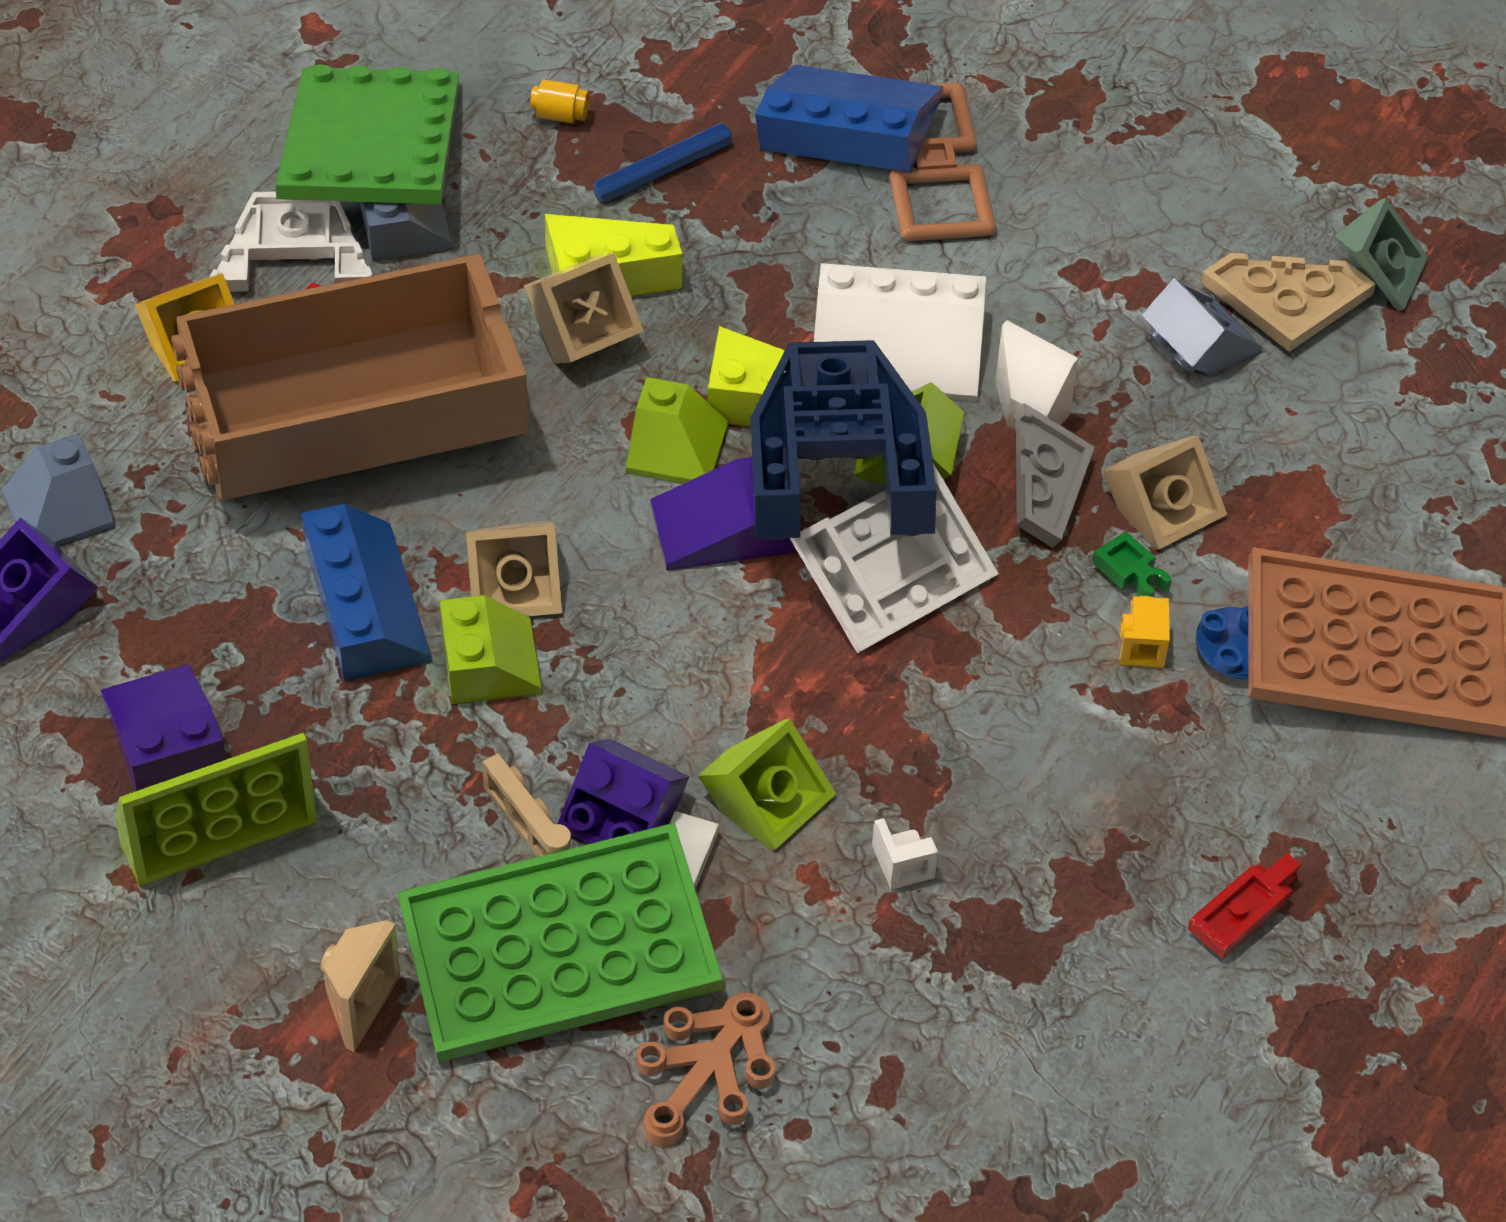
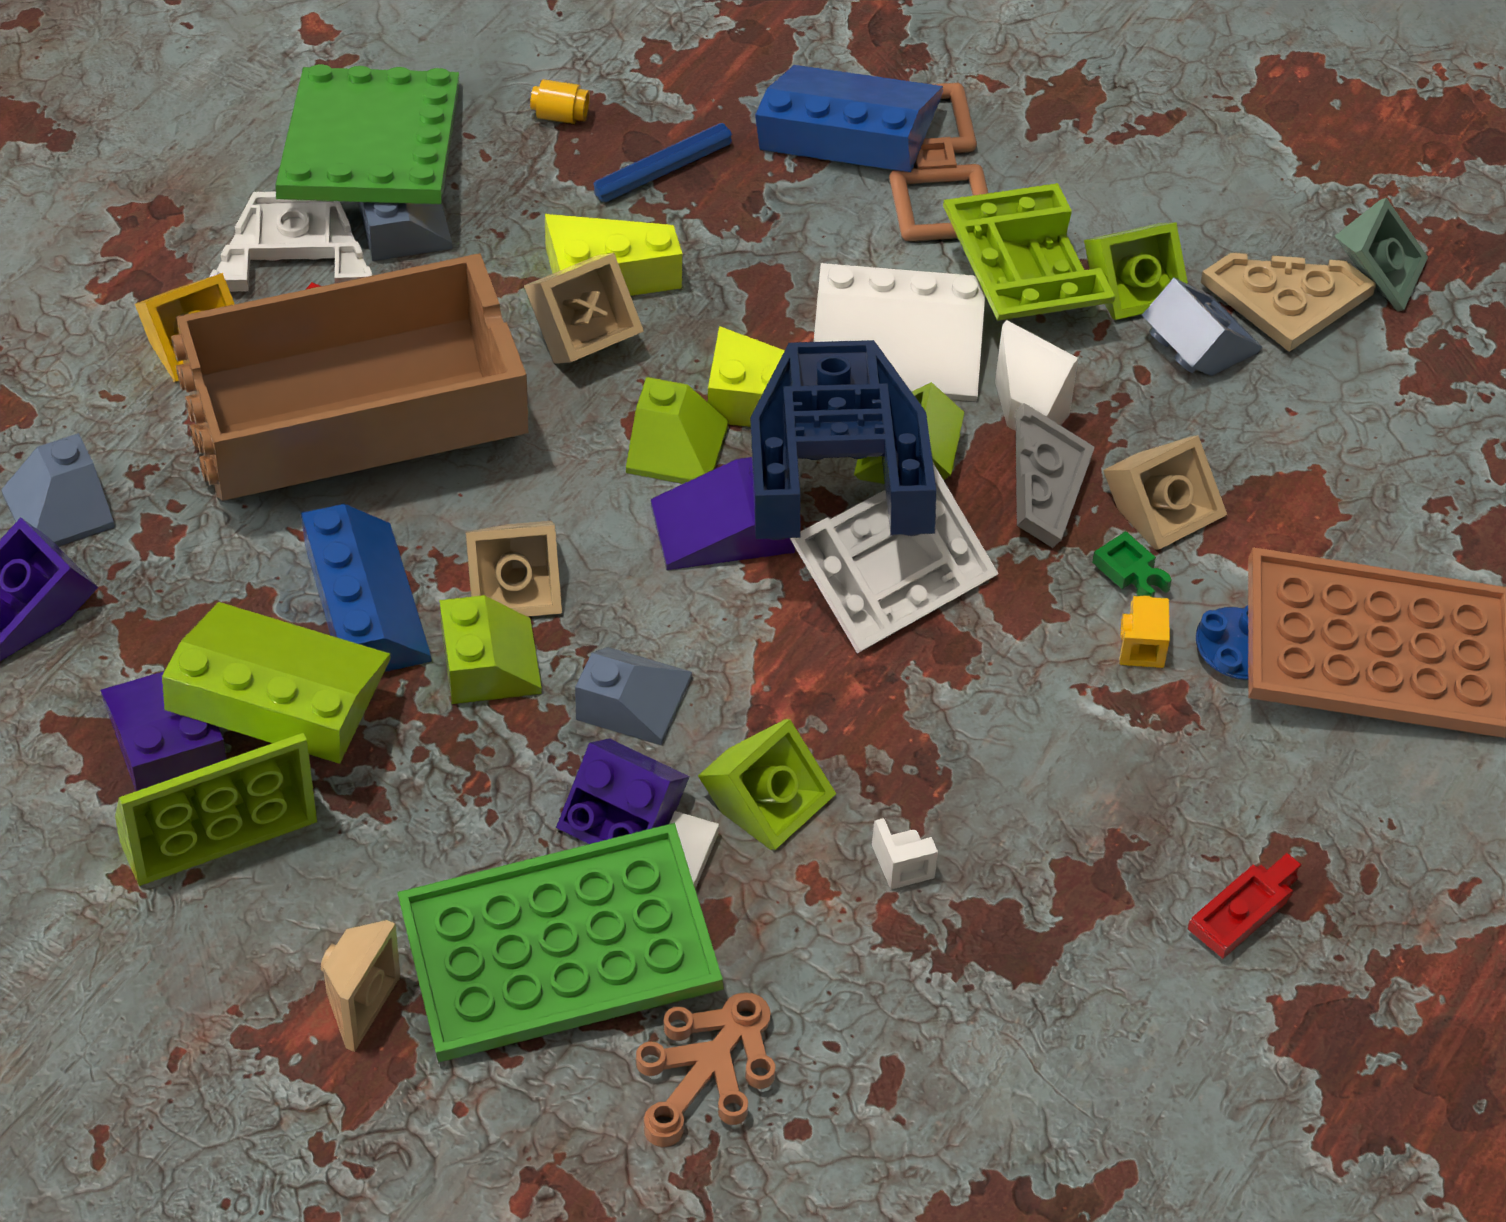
(273, 680): none -> lime slope
(526, 815): tan plate -> none
(630, 694): none -> sand blue slope
(1024, 252): none -> lime slope
(1137, 265): none -> lime slope

